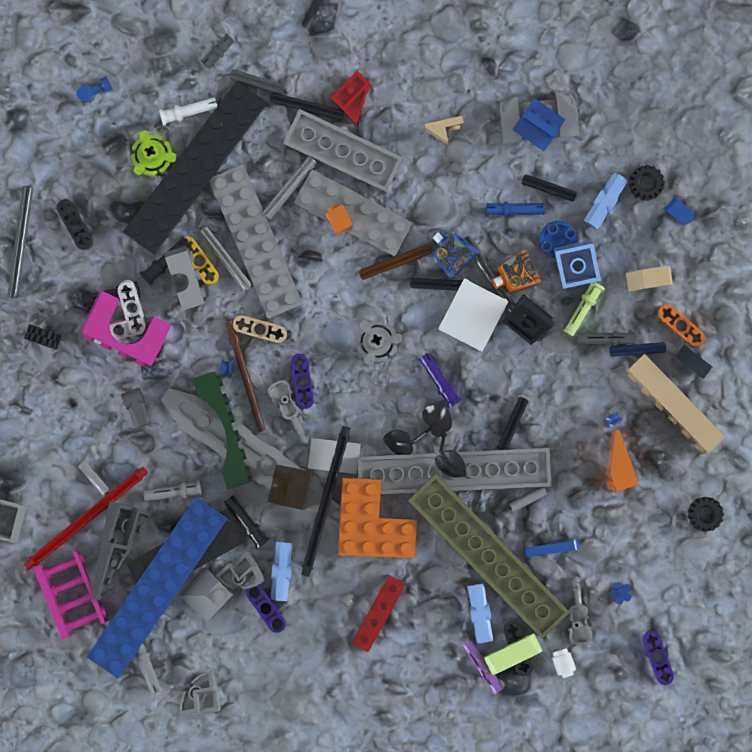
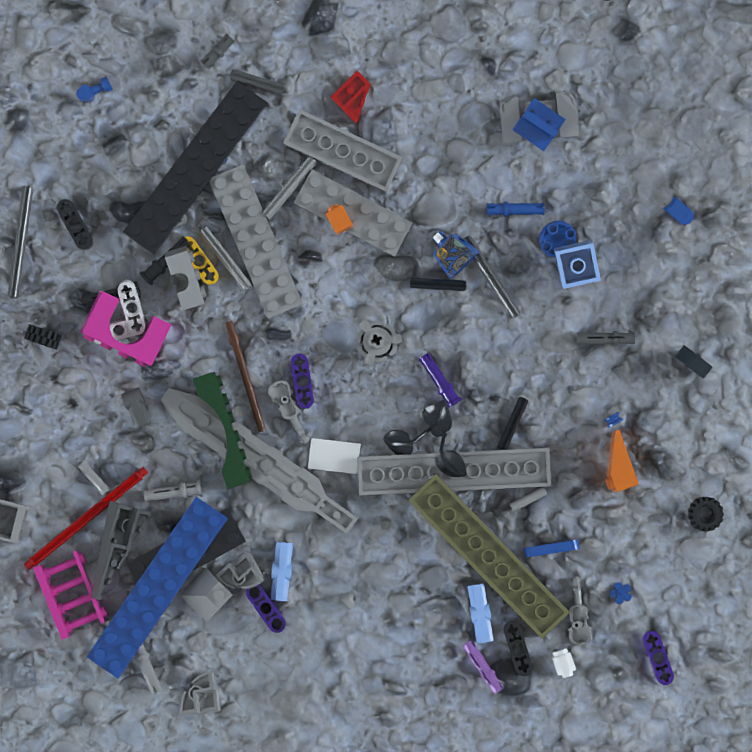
(149, 143): lime piece -> none
(179, 113): white pin -> none
(226, 368): blue bush -> none
(245, 330): tan beam -> none
(251, 529): black pin -> none
(290, 487): dark brown slope -> none
(306, 106): black axle -> none
(325, 501): black piece -> none
(364, 531): orange plate -> none
(378, 613): red piece -> none
(395, 262): reddish brown axle -> none
(439, 128): tan slope -> none
(473, 315): white piece -> none
(513, 654): yellowish green beam -> none
(517, 273): torso -> none
(528, 320): black bracket -> none
(549, 188): black axle -> none
(588, 300): yellowish green pin -> none
(605, 201): light blue piece -> none
(637, 349): dark blue axle -> none
(646, 171): black tyre -> none
(649, 278): tan slope -> none
(673, 313): orange beam -> none
(675, 404): tan brick -> none

